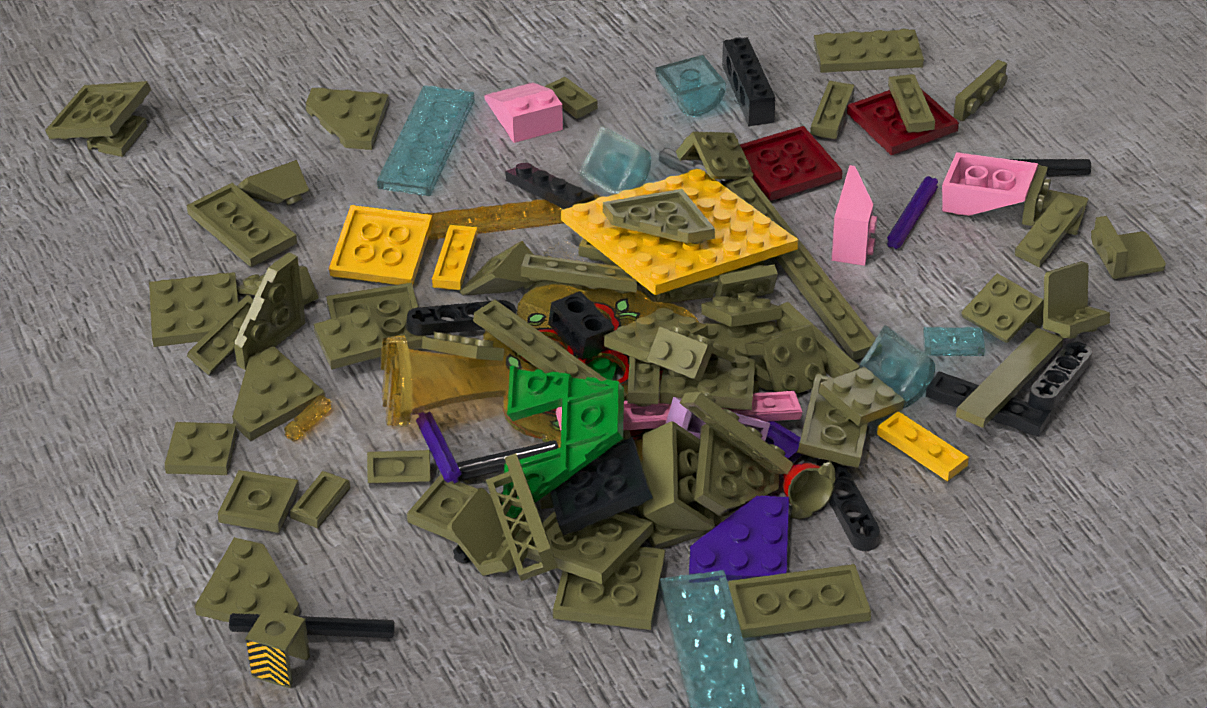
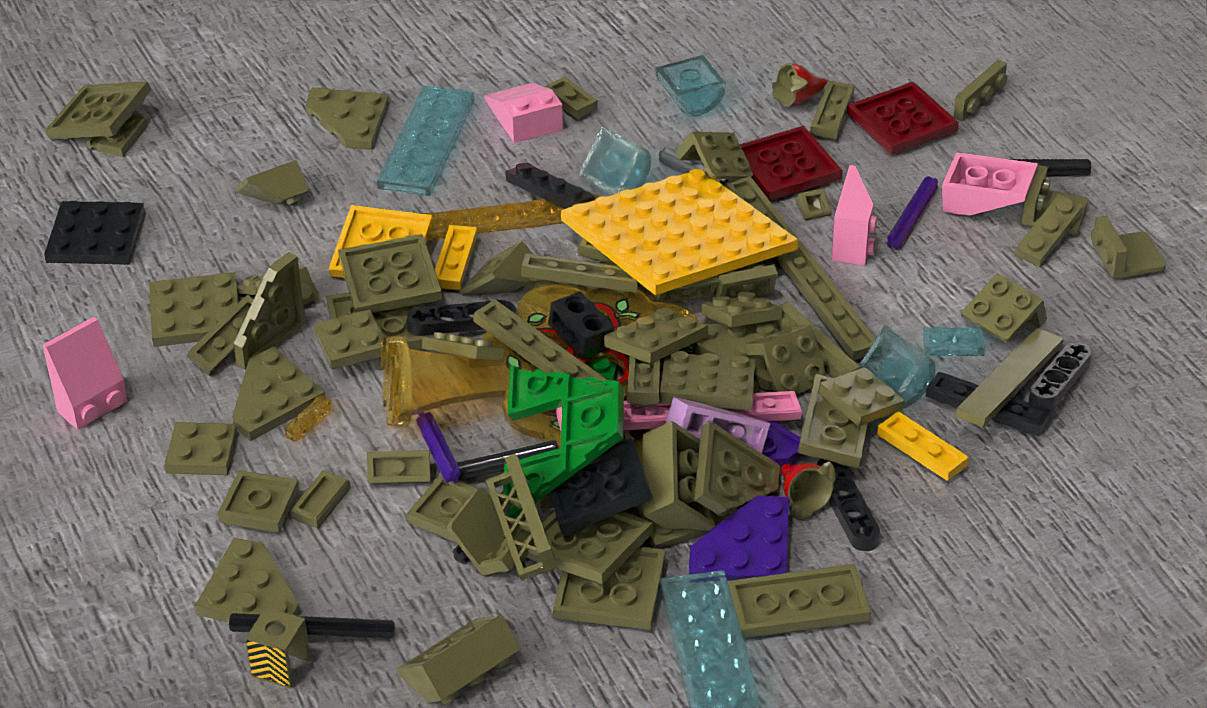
(84, 374): none -> bright pink slope
(94, 232): none -> black plate
(241, 224): olive plate -> none
(390, 274): none -> olive plate
(460, 659): none -> olive slope
(661, 214): olive plate -> none
(685, 352): olive bracket -> none
(745, 438): olive plate -> none
(748, 81): black brick -> none
(796, 85): none -> hat
(813, 204): none -> olive slope
(868, 50): olive plate -> none
(911, 103): olive plate -> none
(1067, 302): olive bracket -> none

